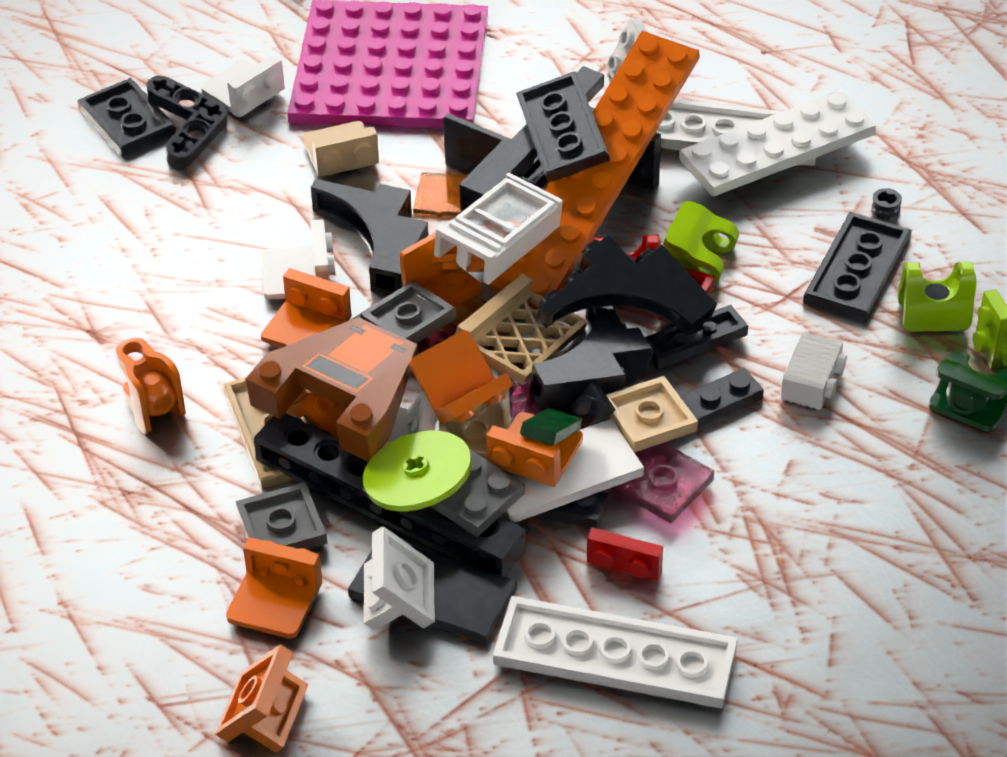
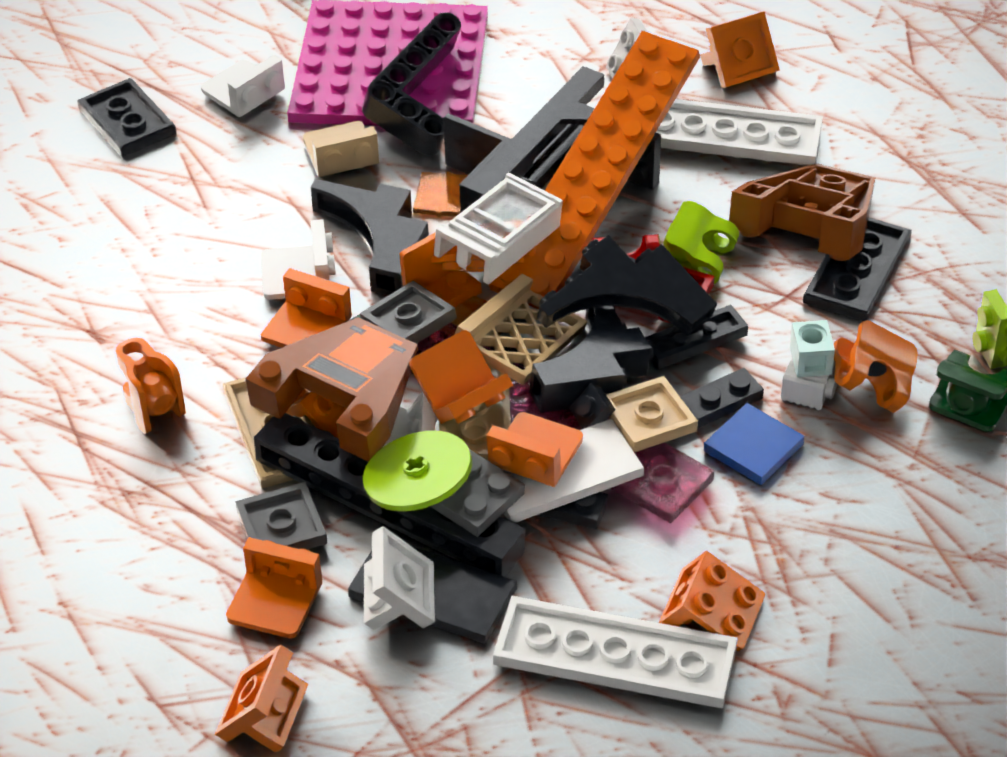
(204, 116): black beam -> none
(388, 96): none -> black beam
(550, 426): dark green tile -> none
(562, 126): tile -> none
(624, 554): red plate -> none
(714, 599): none -> orange bracket
(741, 49): none -> orange bracket
(754, 443): none -> tile
(777, 142): white plate -> none
(810, 202): none -> dark orange wedge
(812, 348): none -> light aqua brick
(882, 359): none -> orange piece
(890, 203): black bush -> none
(938, 303): lime piece -> none

